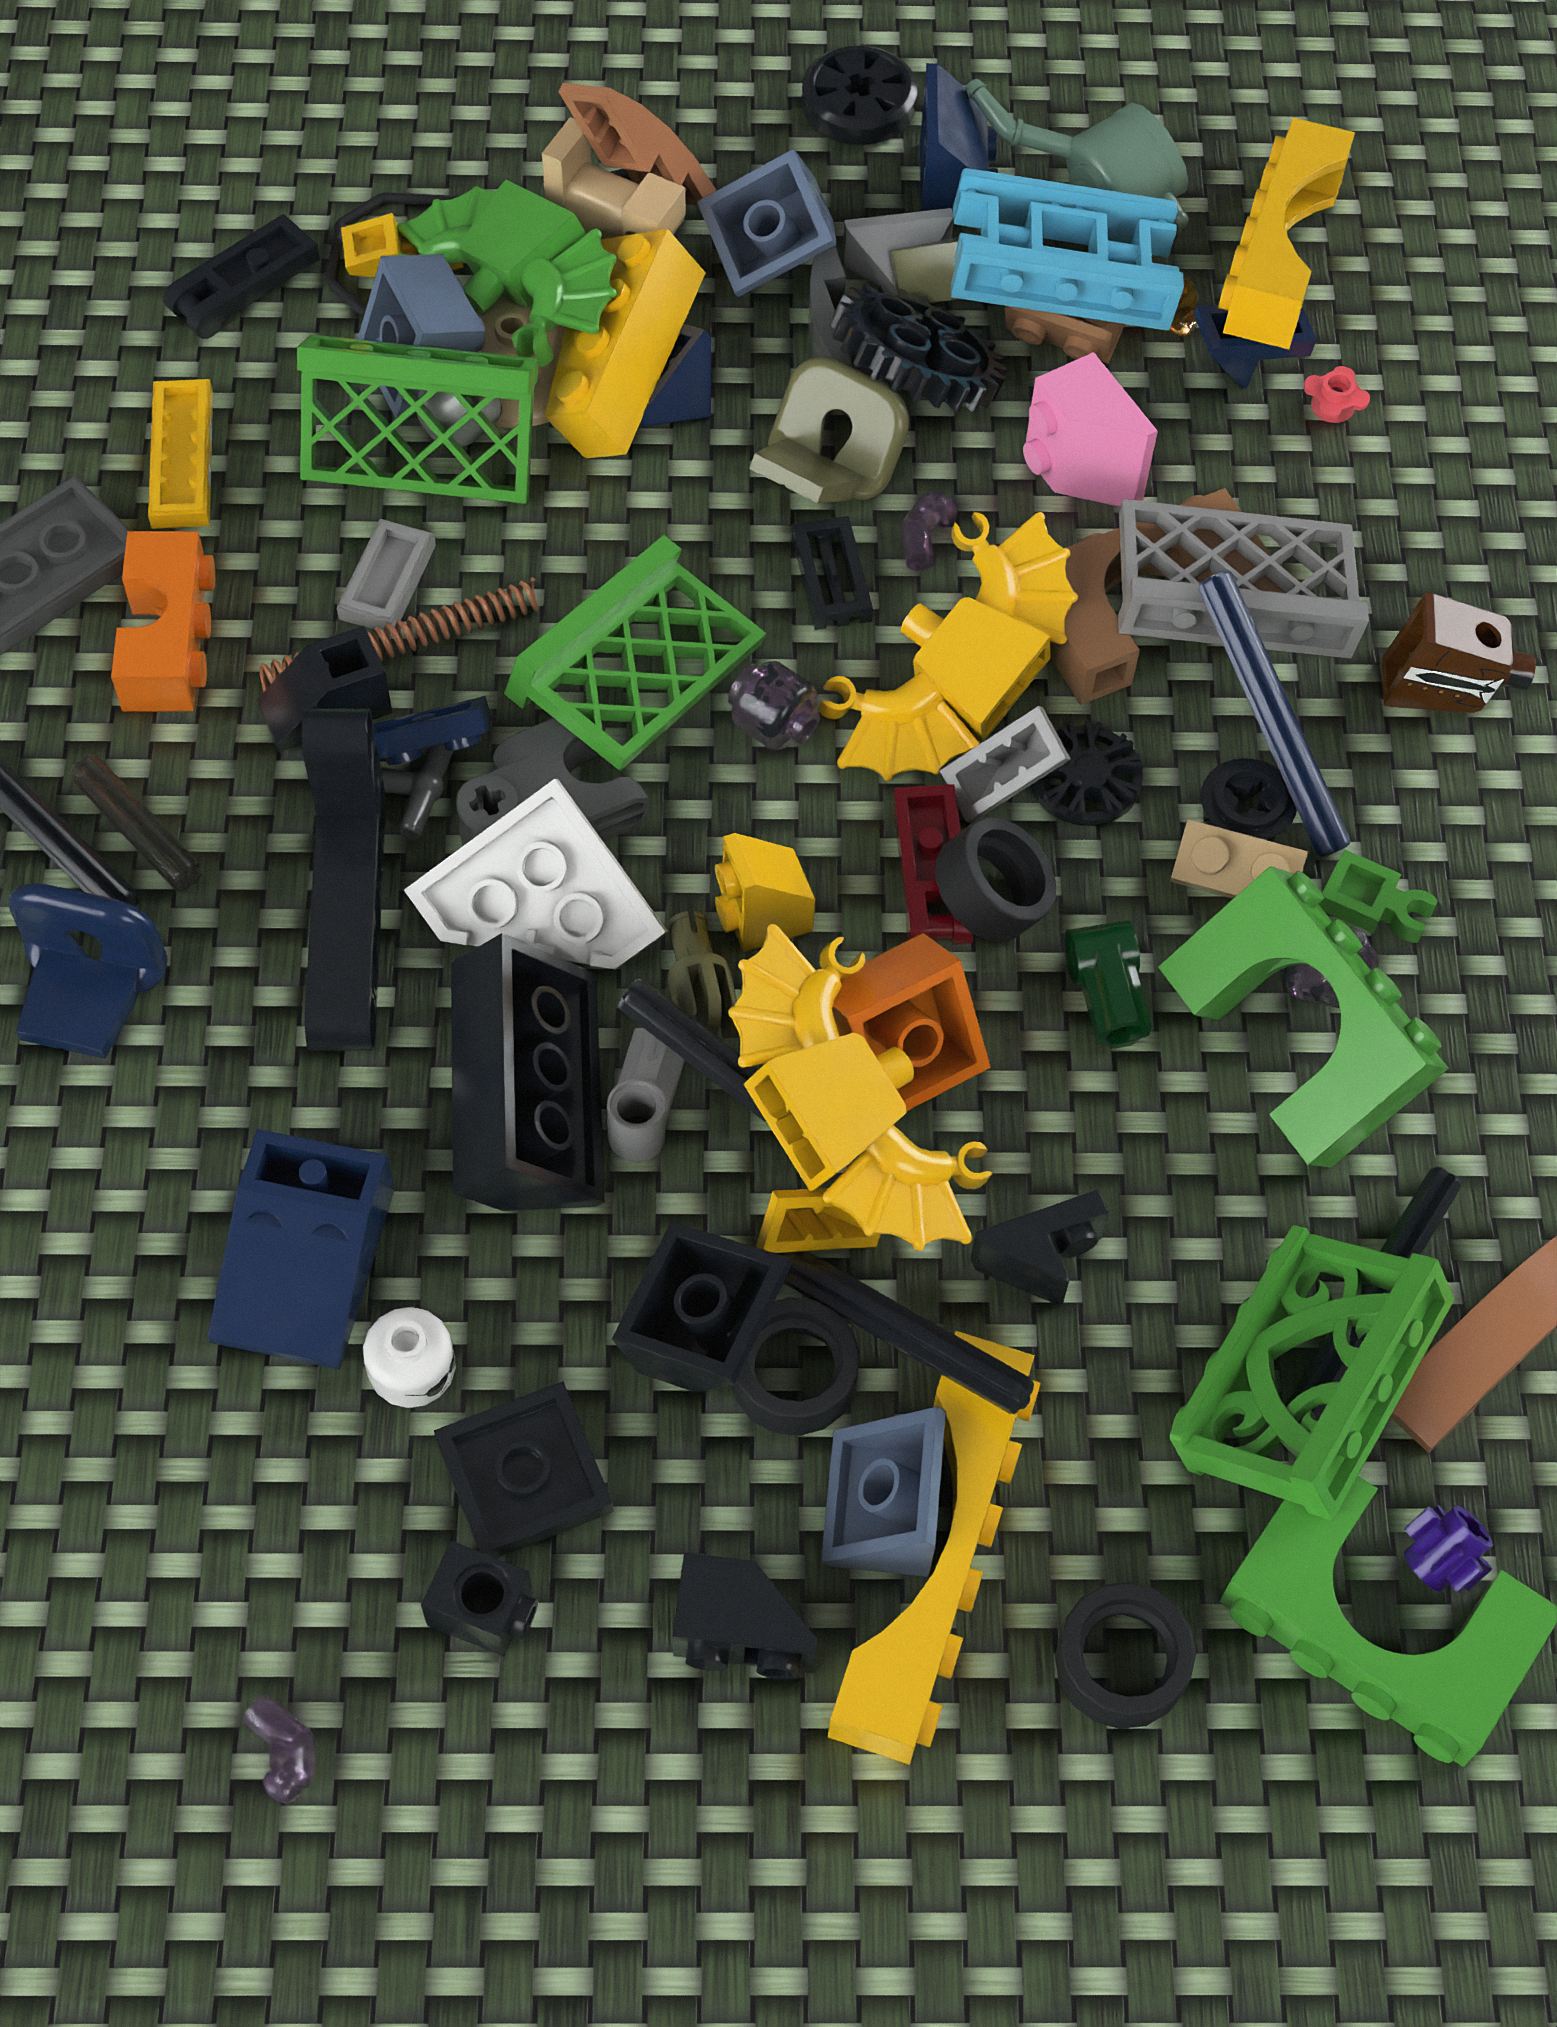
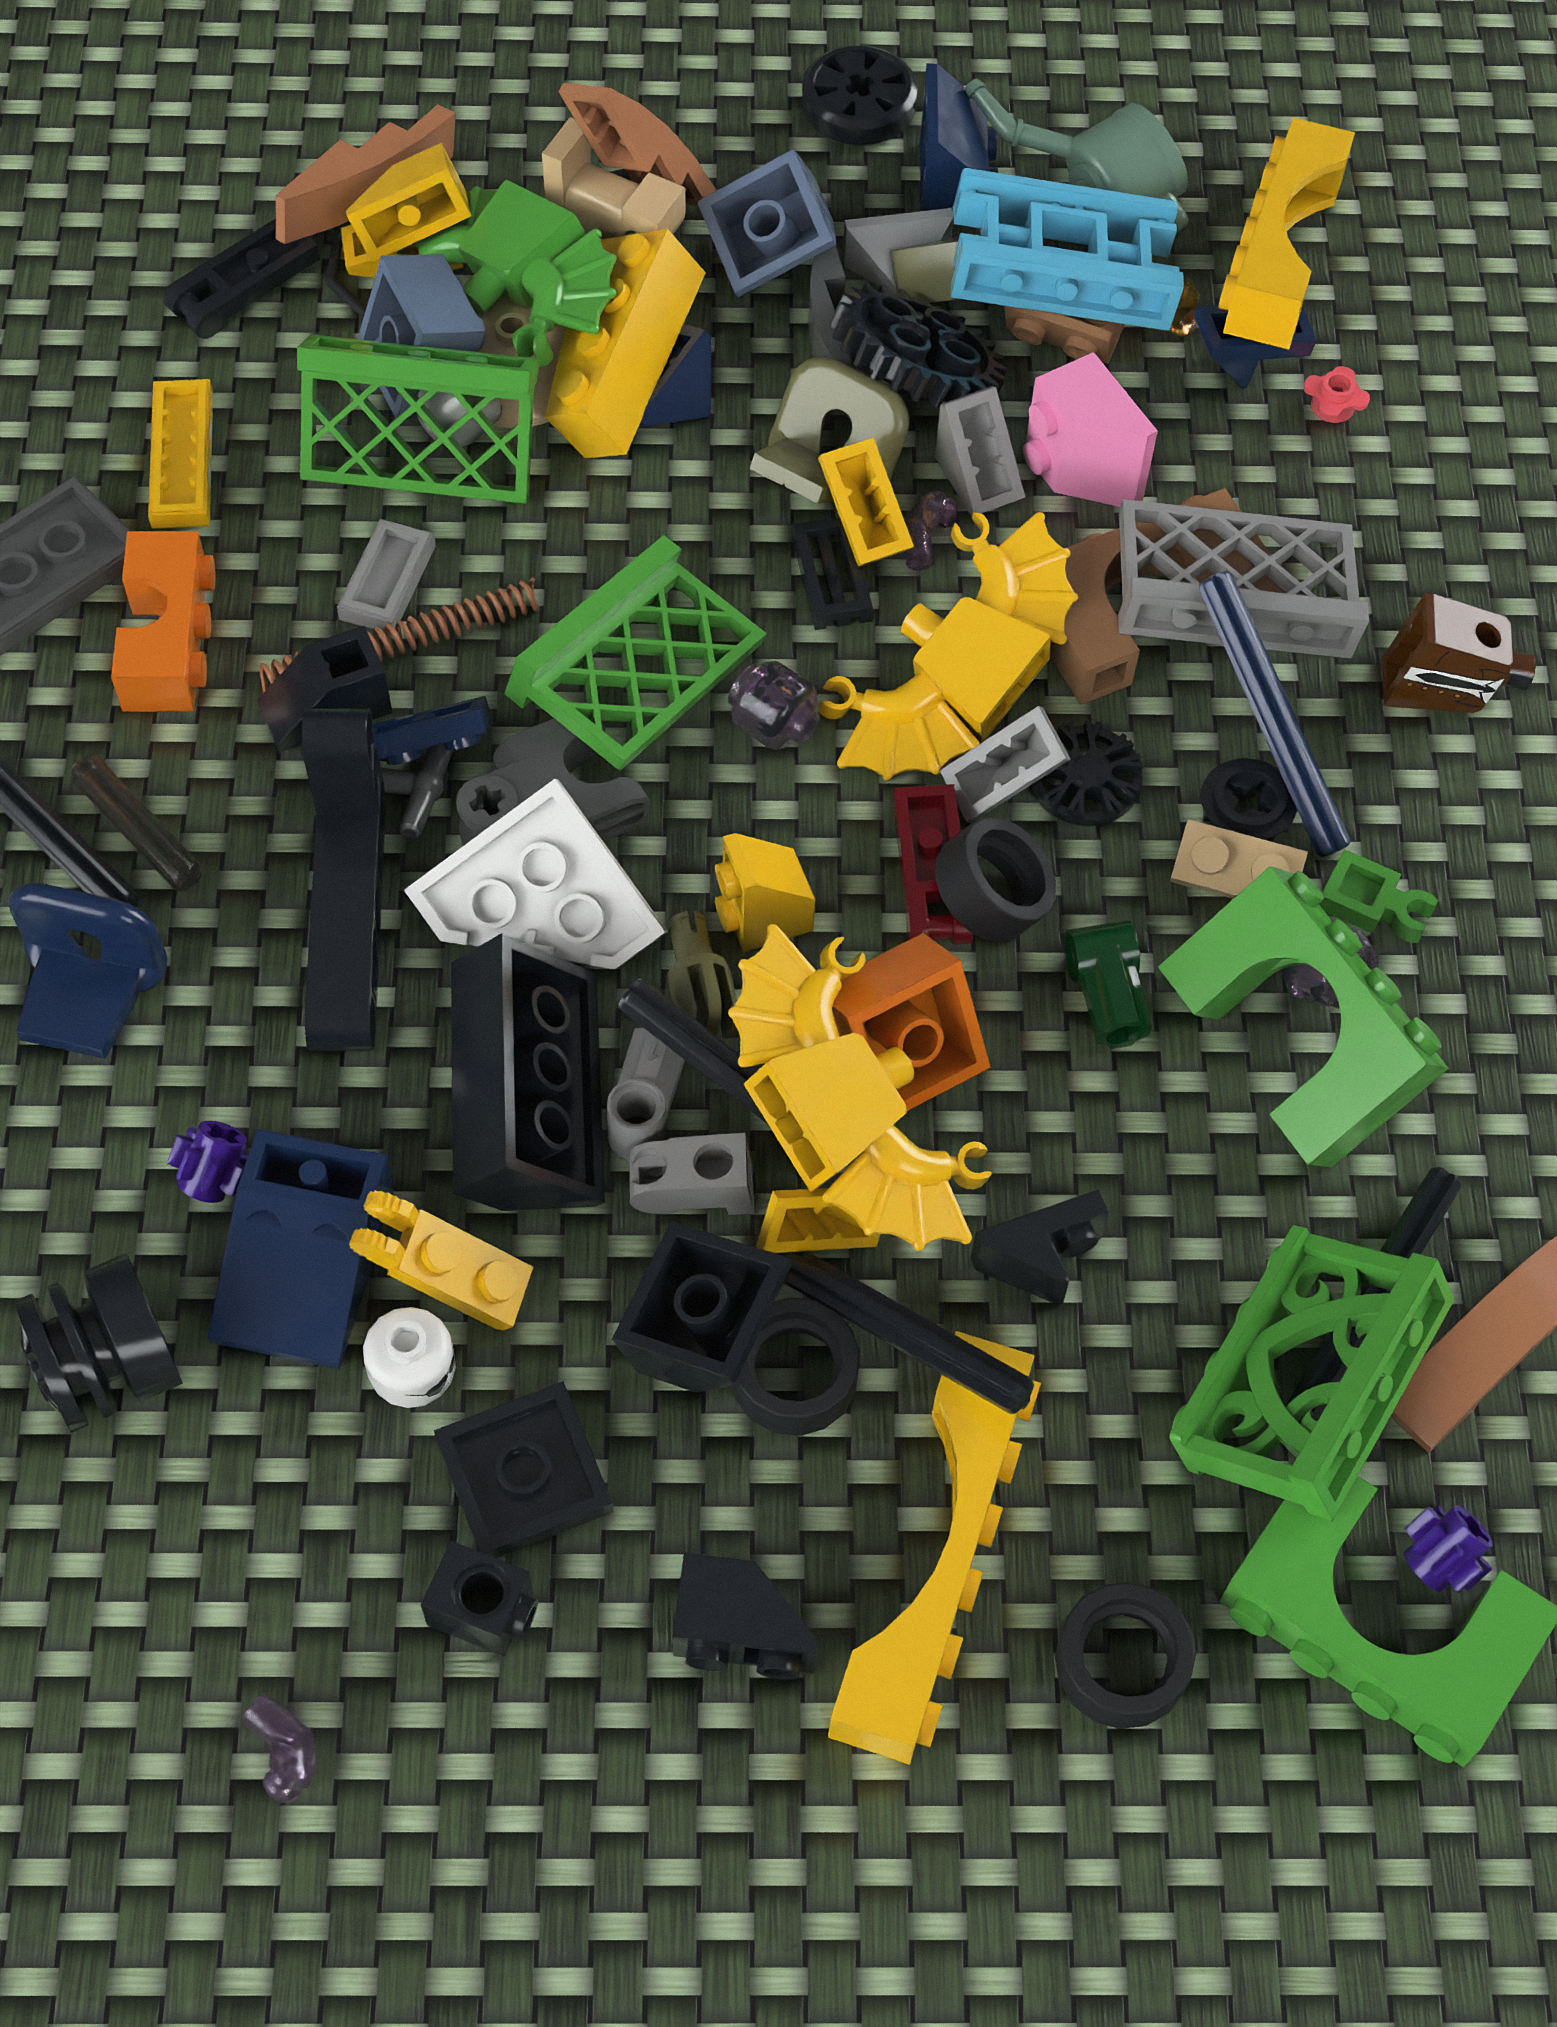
(96, 1343): none -> black wheel
(209, 1161): none -> dark purple gear
(343, 173): none -> nougat slope
(409, 203): none -> yellow slope
(444, 1261): none -> yellow hinge
(692, 1174): none -> light grey leg
(865, 502): none -> yellow slope
(885, 1494): sand blue slope -> none
(978, 452): none -> light grey slope

